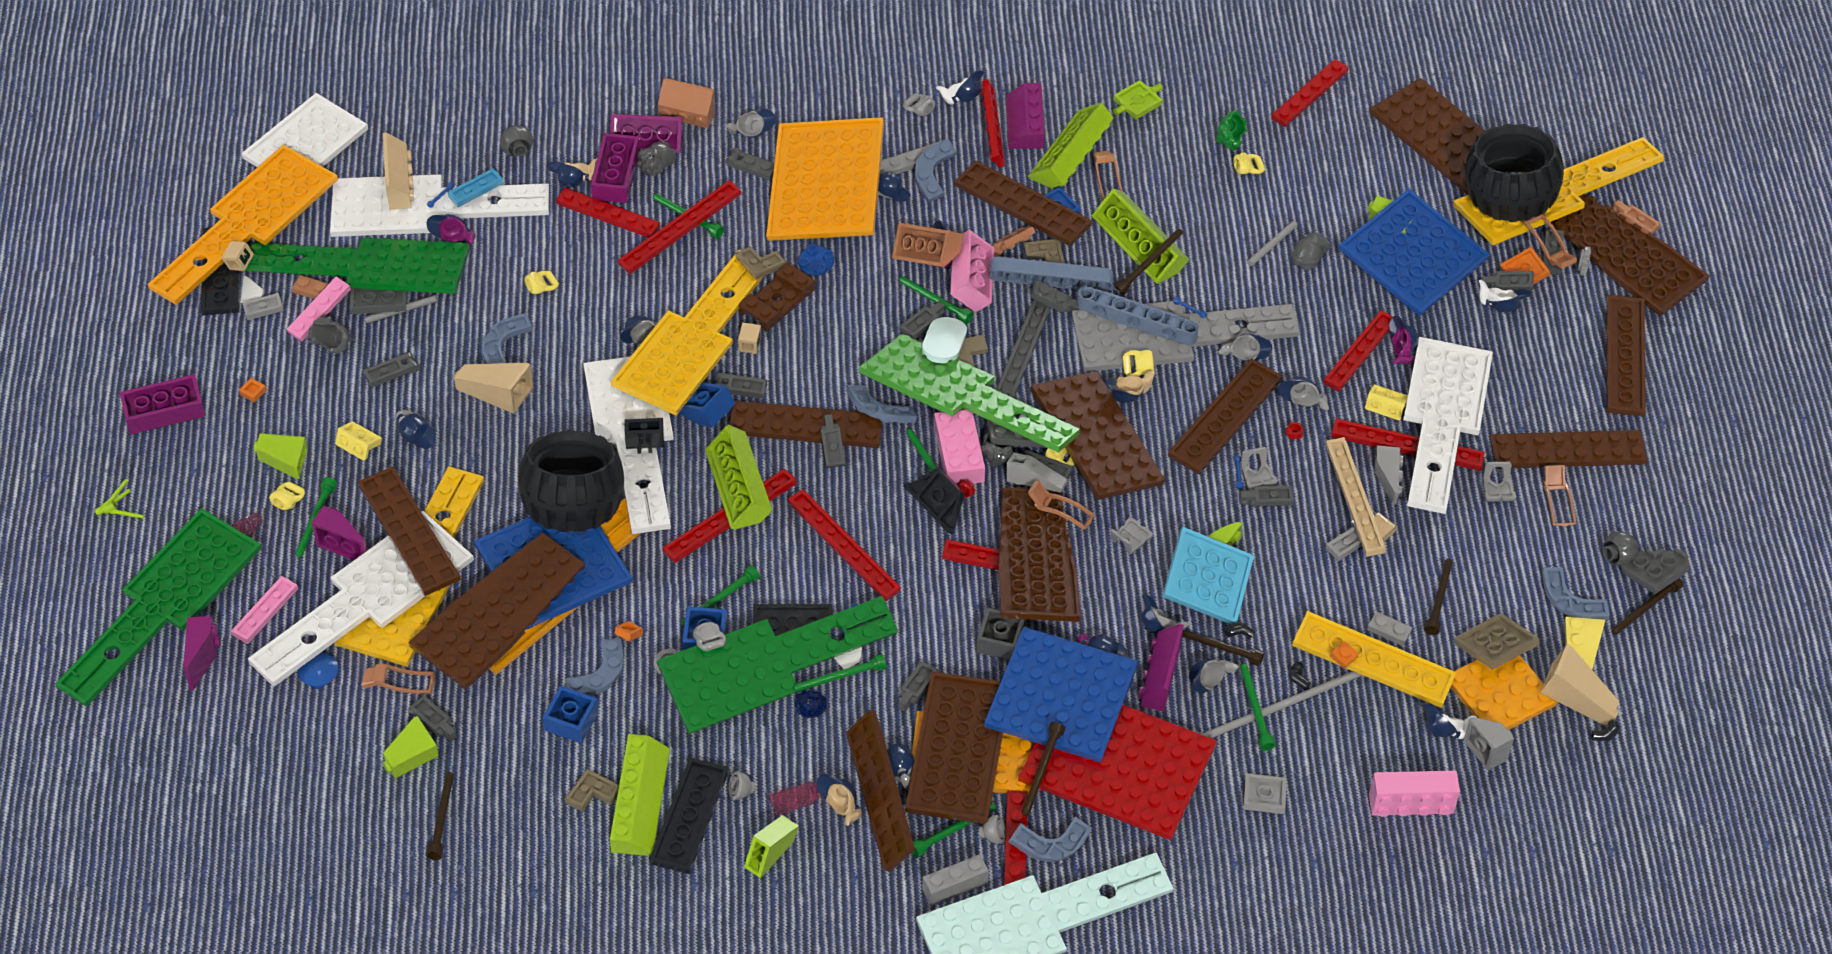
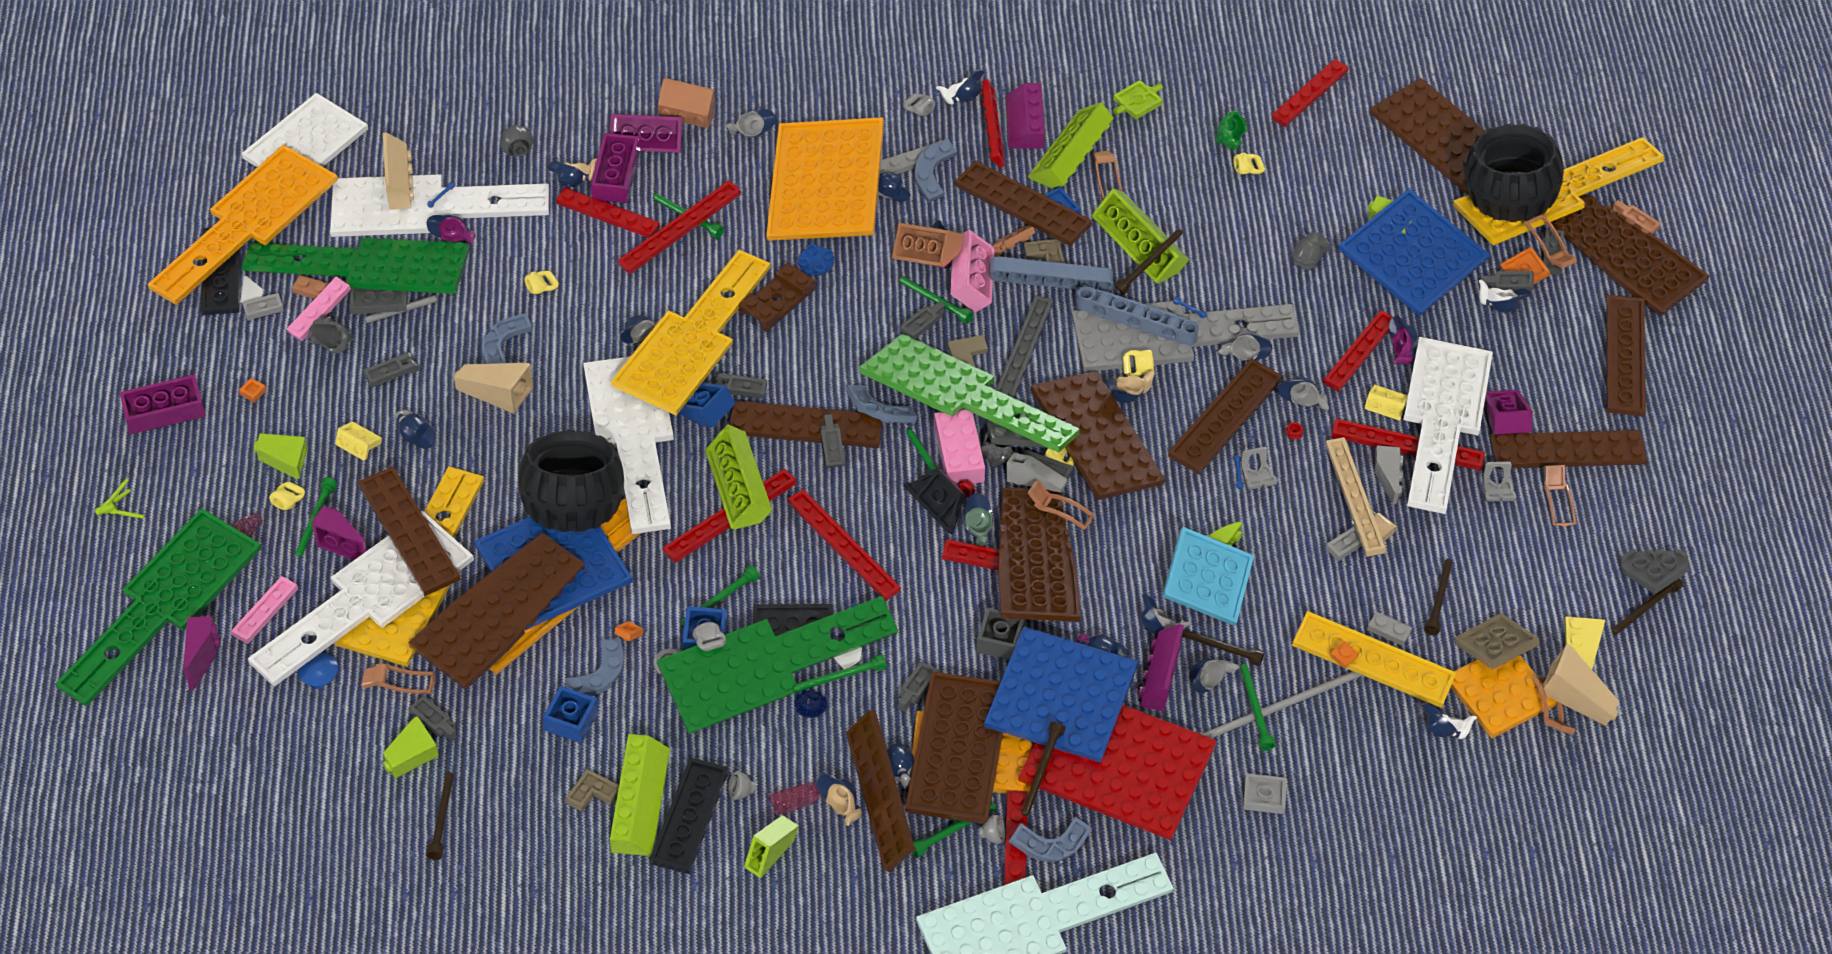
(237, 256): tan brick -> none
(475, 187): dark azure plate -> none
(644, 434): black brick -> none
(656, 158): dark grey hair -> none
(749, 338): tan brick -> none
(750, 164): dark grey plate -> none
(757, 265): dark tan tile -> none
(944, 339): light aqua tile -> none
(955, 880): light grey brick -> none
(978, 518): none -> sand green hair
(1053, 297): dark grey hinge -> none
(1134, 532): light grey piece -> none
(1238, 628): black arm -> none
(1265, 249): light grey bar -> none
(1267, 496): dark grey hinge -> none
(1296, 675): black arm -> none
(1414, 793): bright pink brick -> none
(1488, 741): light grey slope -> none
(1508, 412): none -> magenta slope
(1557, 724): none -> nougat piece
(1568, 603): sand blue plate -> none
(1584, 260): light grey gear -> none
(1608, 734): black arm -> none
(1620, 546): dark grey plant -> none

